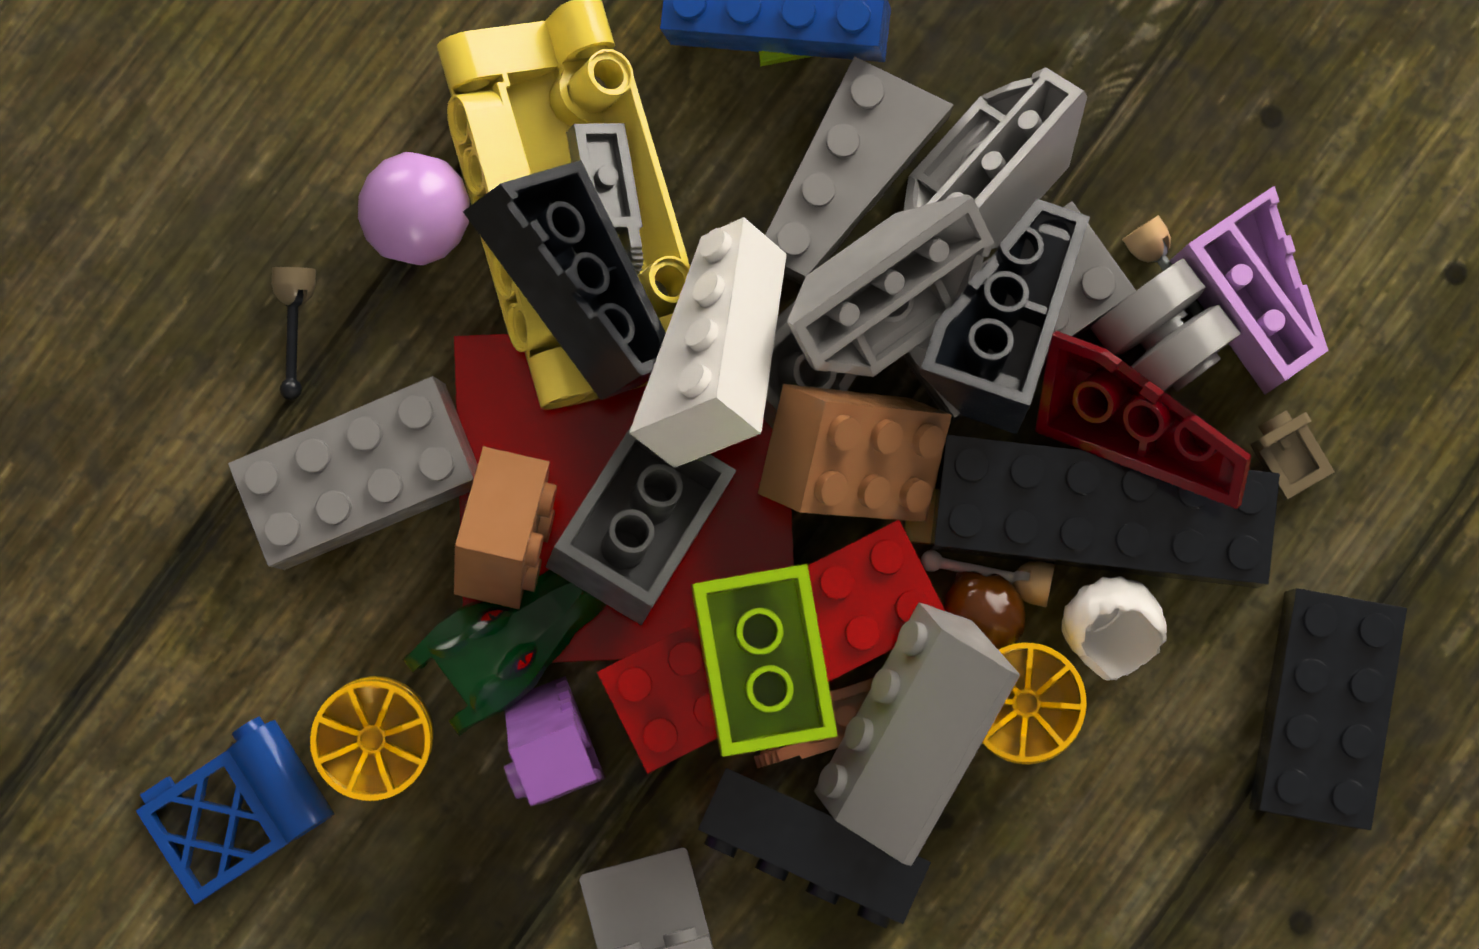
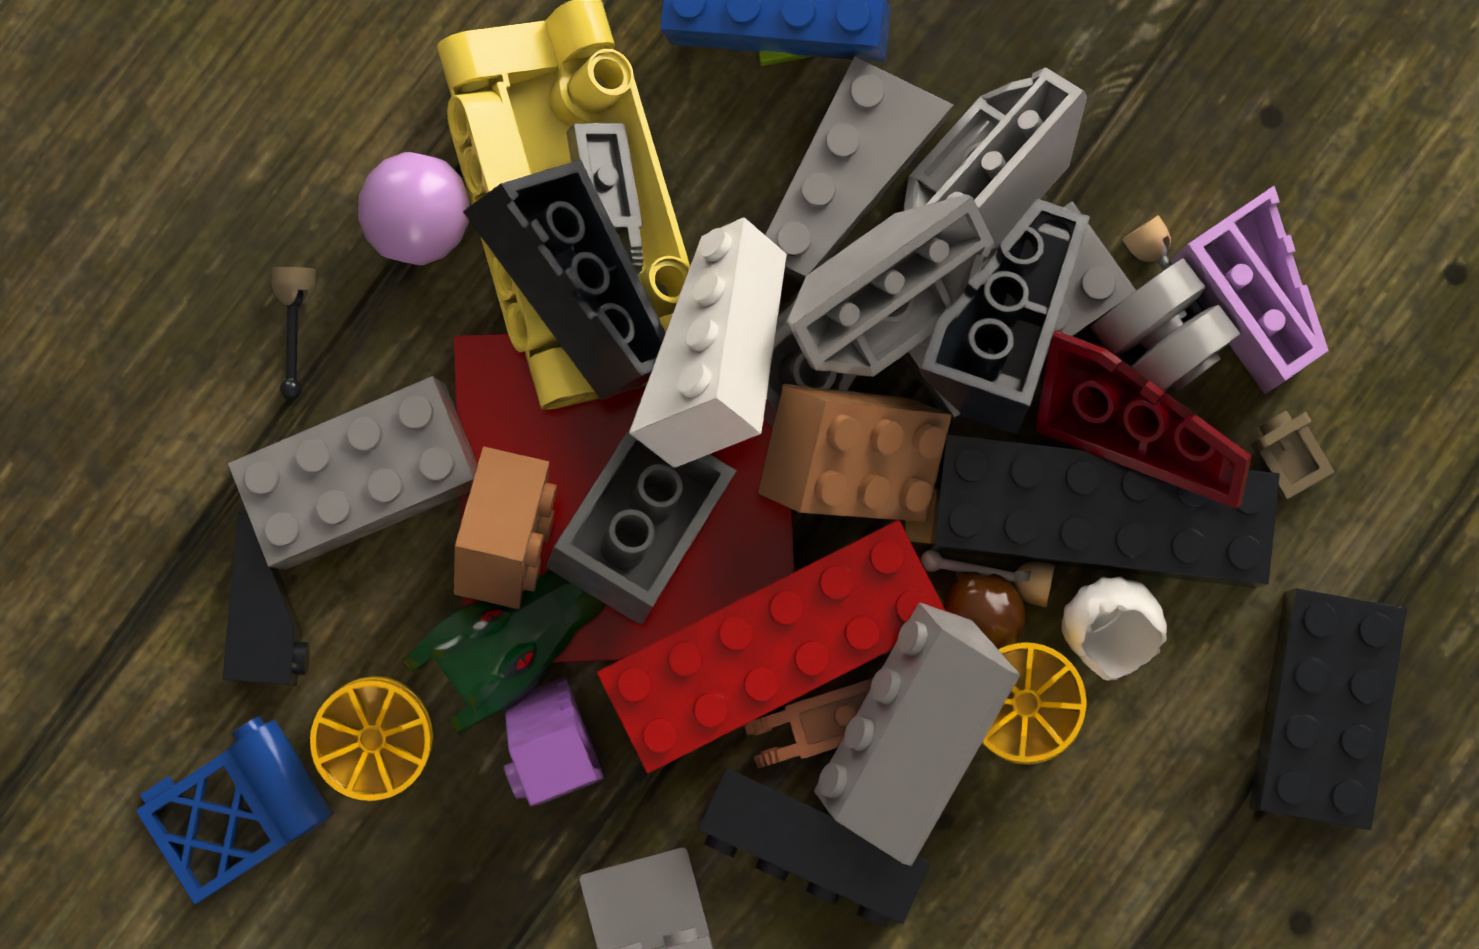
(262, 624): none -> black slope
(764, 660): lime brick -> none

